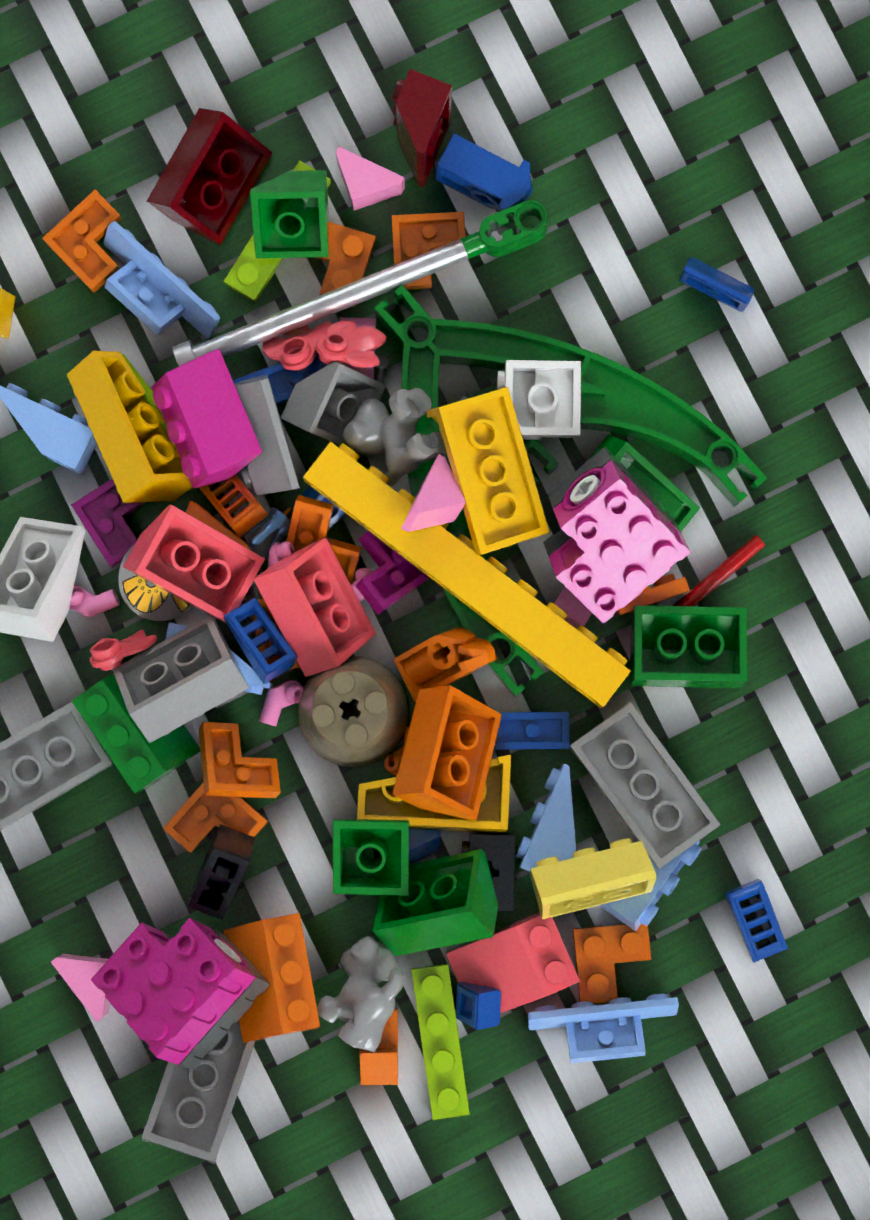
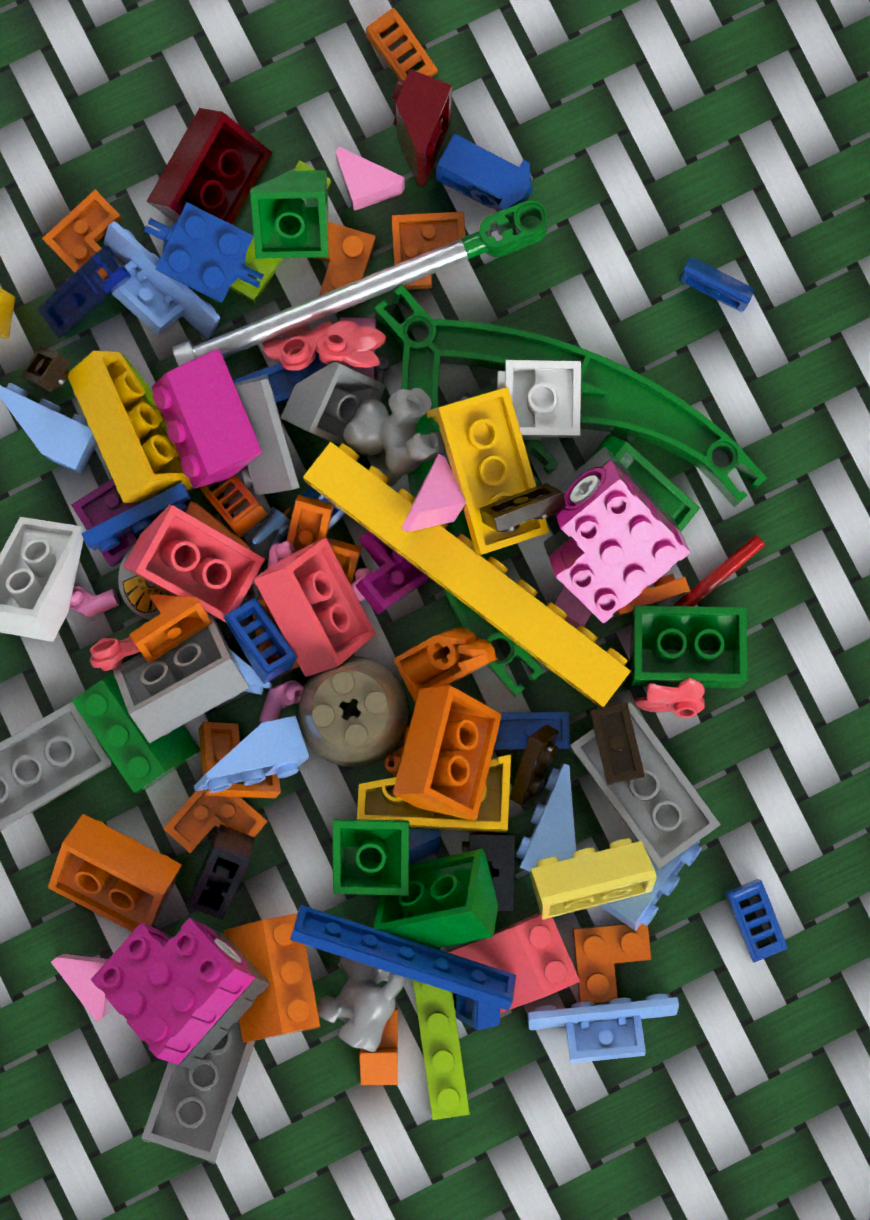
(46, 369): none -> dark brown plate
(83, 292): none -> clear blue plate
(113, 874): none -> orange slope
(135, 520): none -> blue plate
(178, 621): none -> orange slope
(204, 252): none -> blue plate
(266, 751): none -> light blue slope
(383, 25): none -> orange slope
(403, 957): none -> blue tile
(530, 504): none -> dark brown plate
(537, 756): none -> dark brown plate
(617, 743): none -> dark brown plate
(682, 700): none -> coral plate

